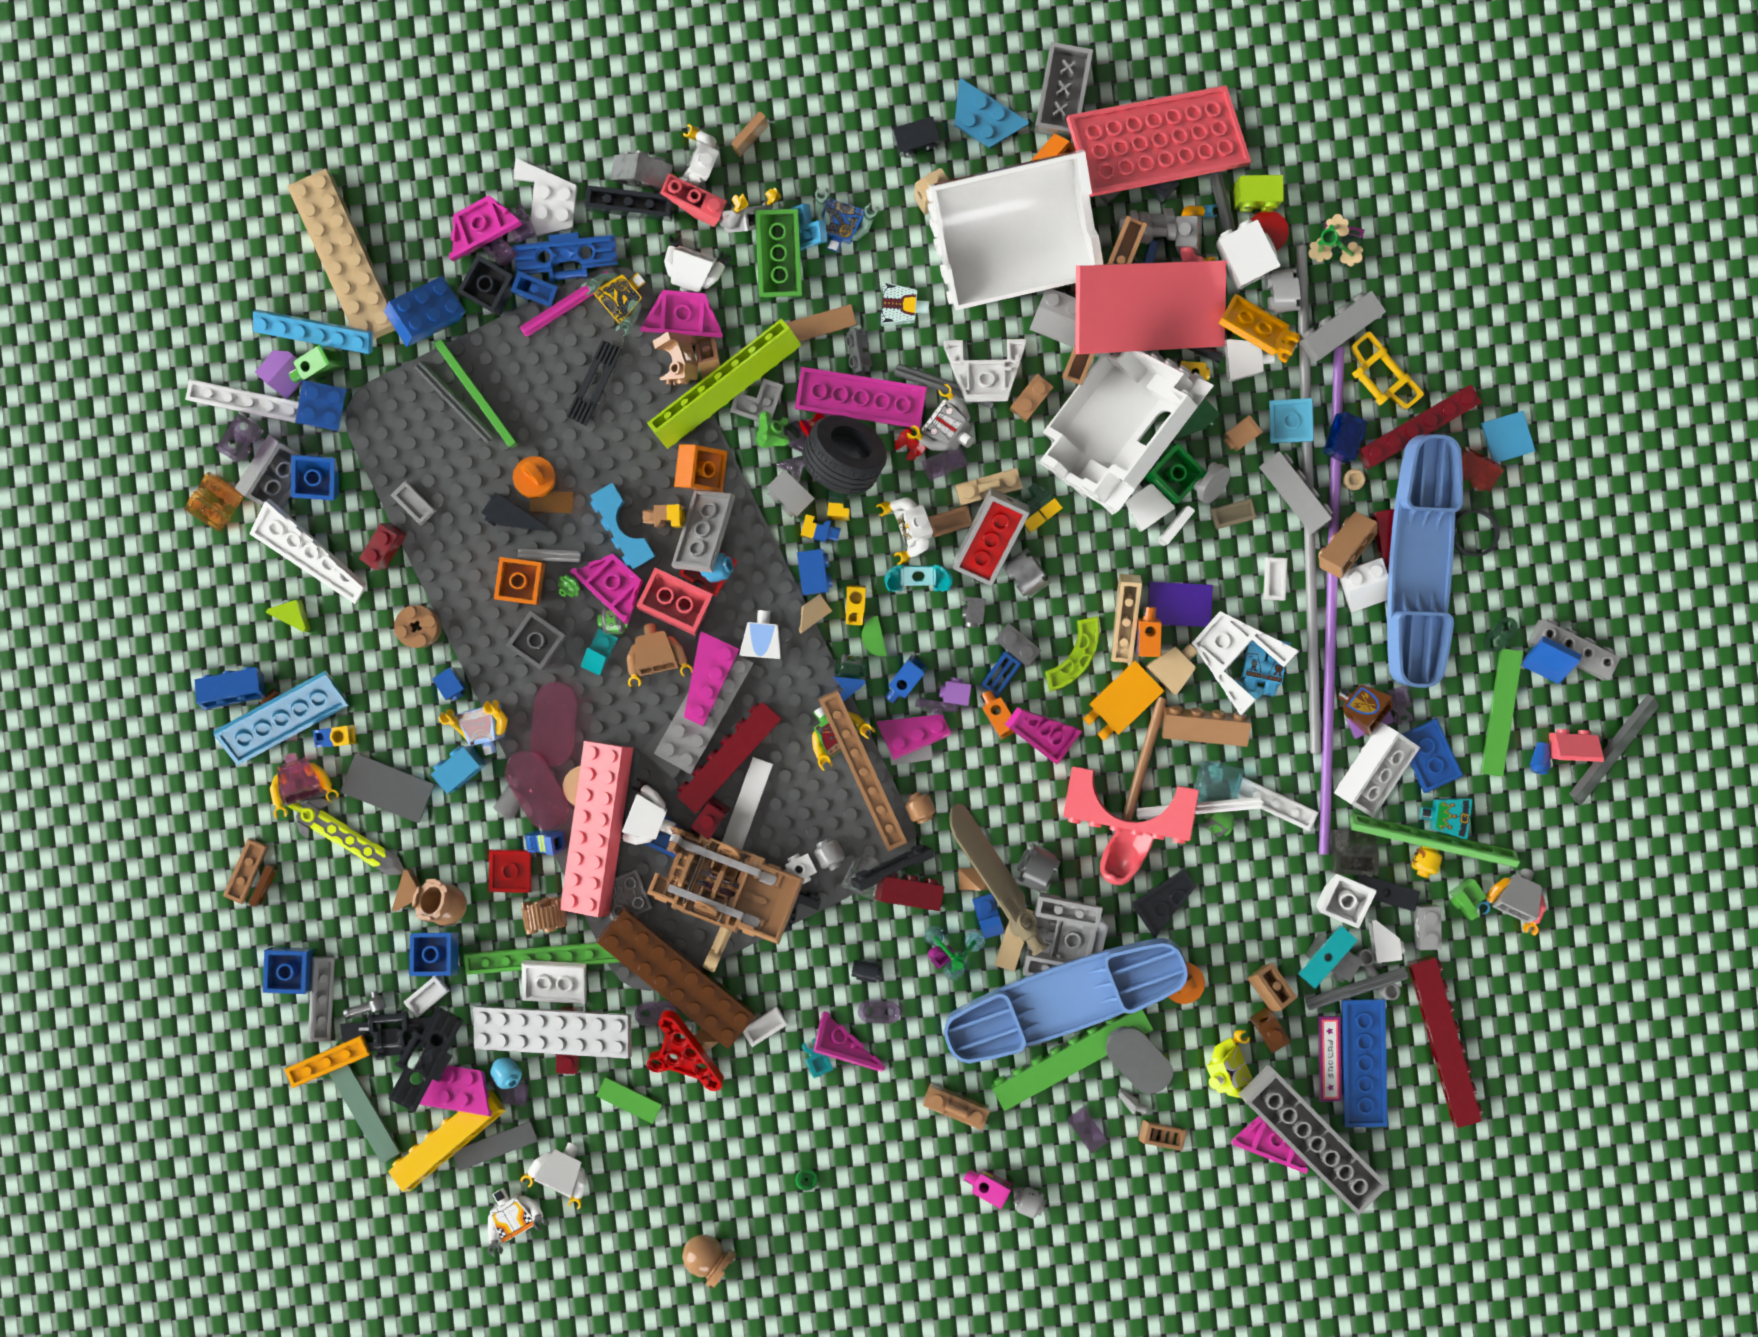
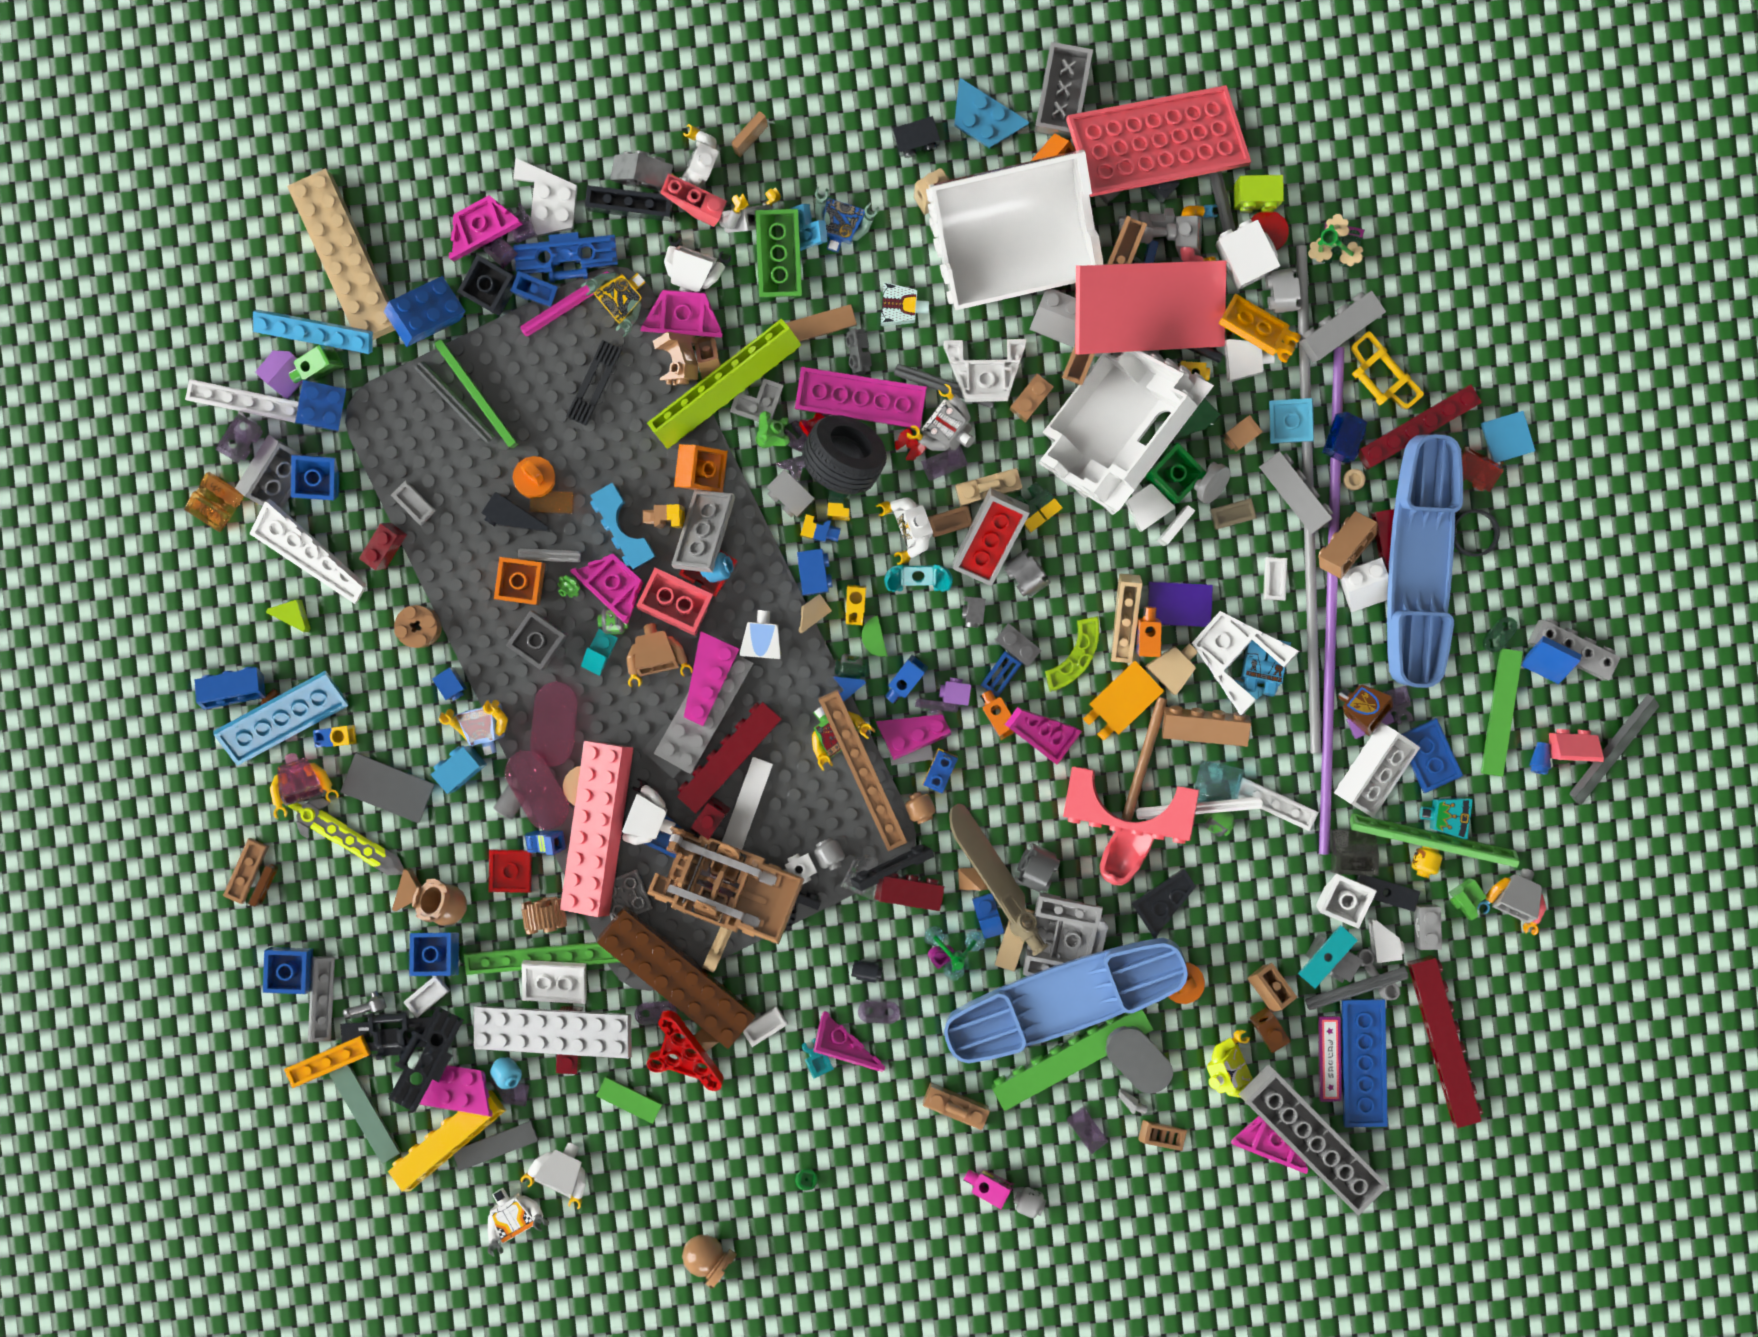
(940, 770): none -> blue hips

